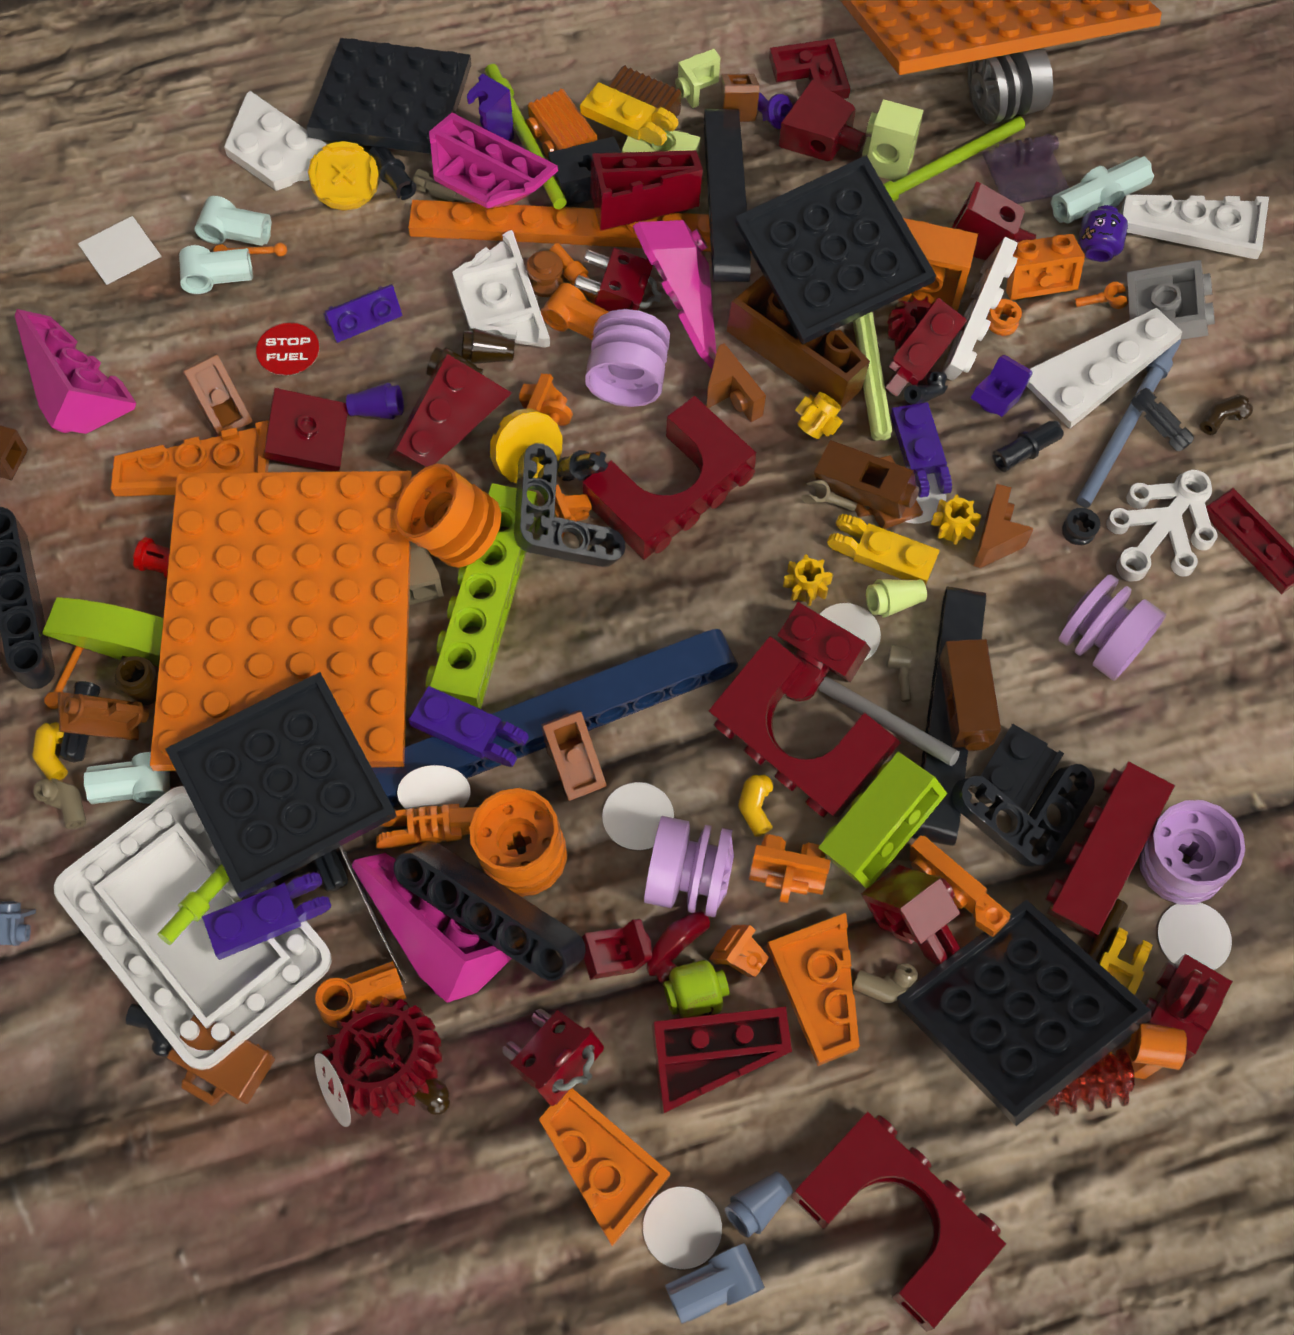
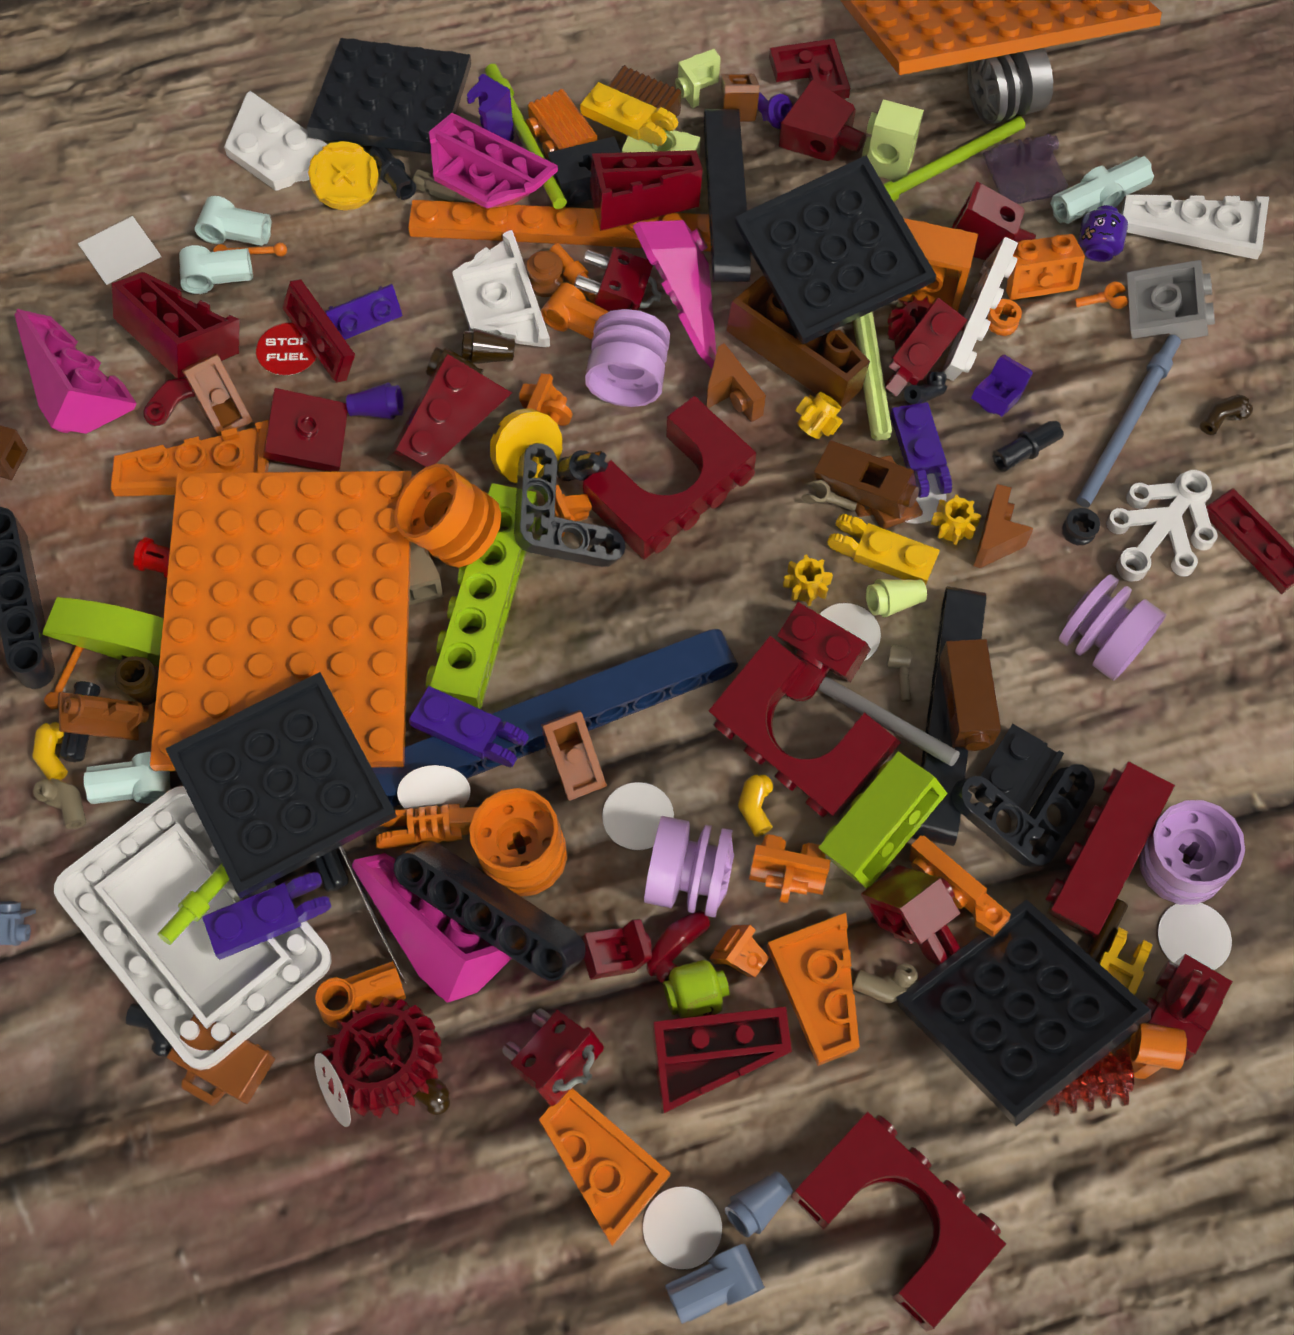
(166, 399): none -> dark red arm
(171, 325): none -> dark red wedge
(318, 331): none -> dark red tile
(1096, 369): white wing -> none
(1162, 419): black axle -> none

